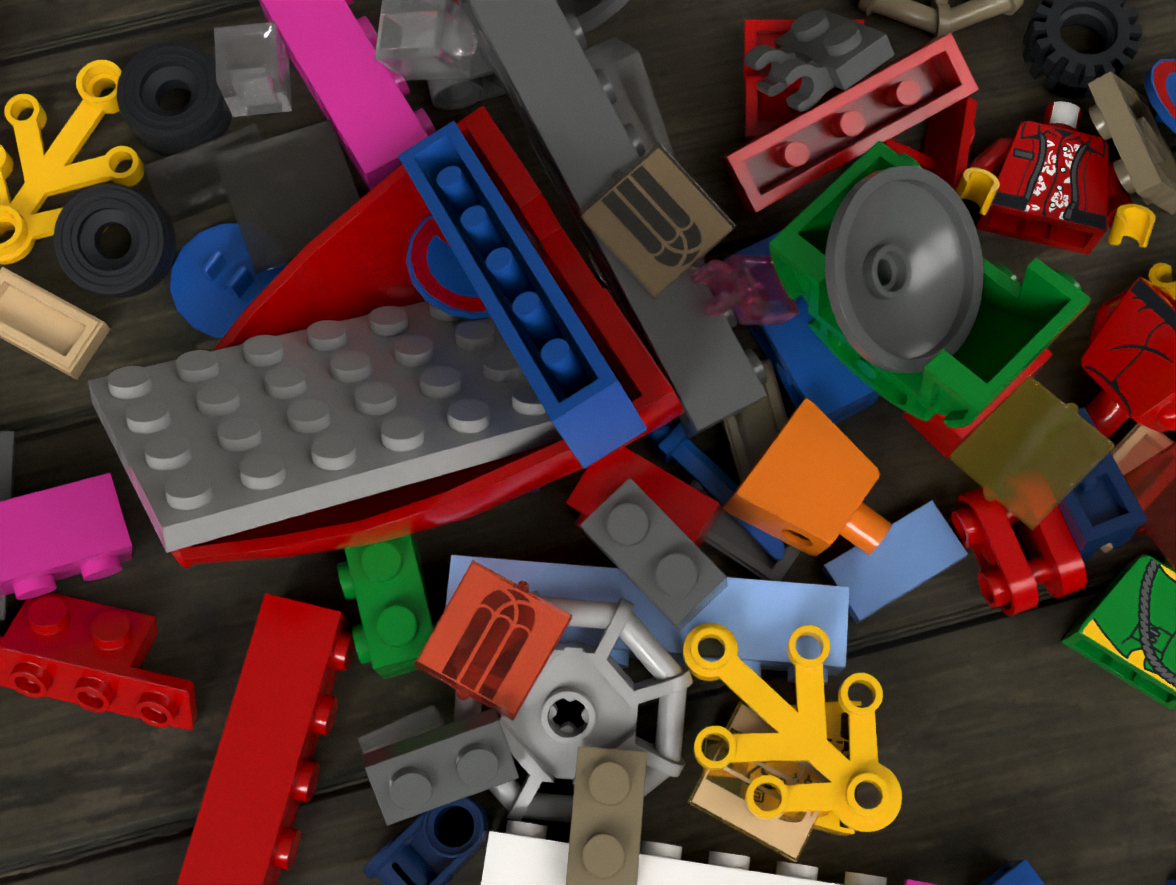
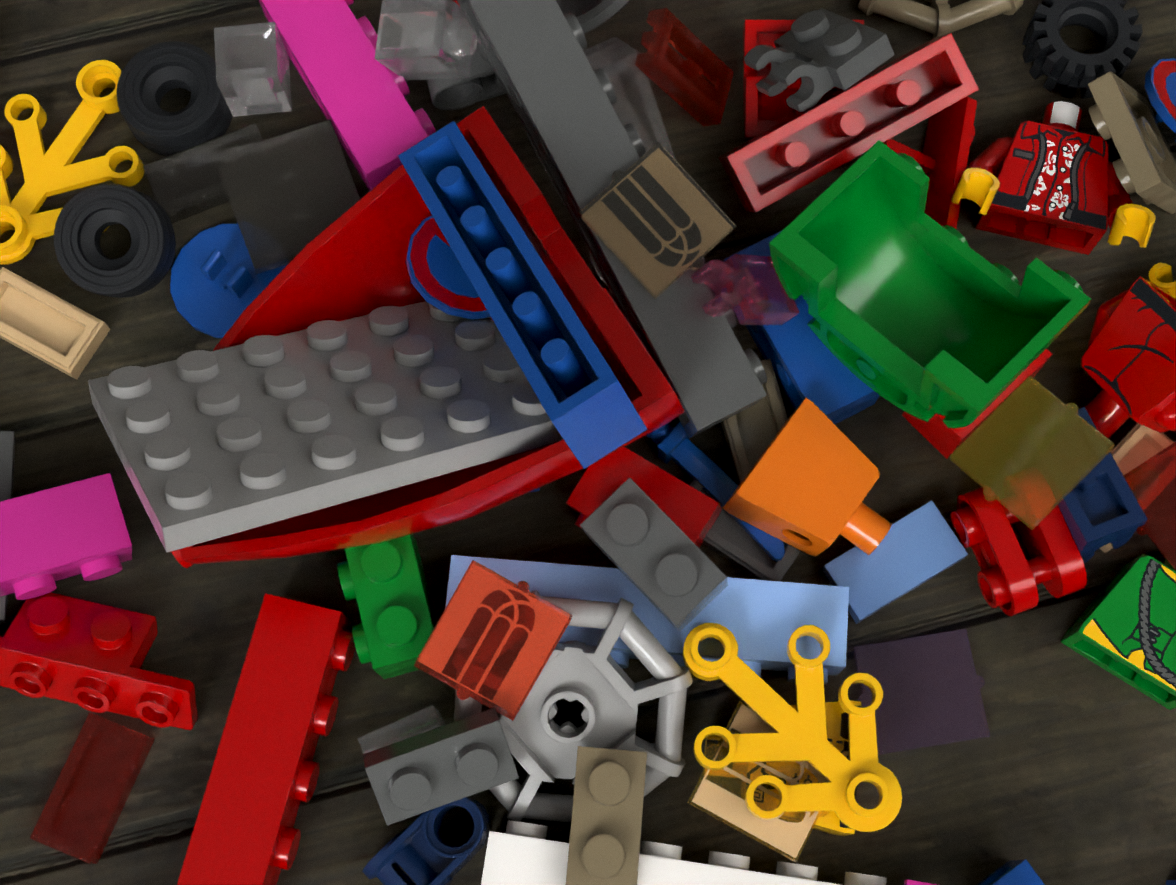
(92, 789): none -> clear red tile
(682, 77): none -> clear red tile
(903, 268): dark grey dish -> none
(926, 689): none -> clear purple piece

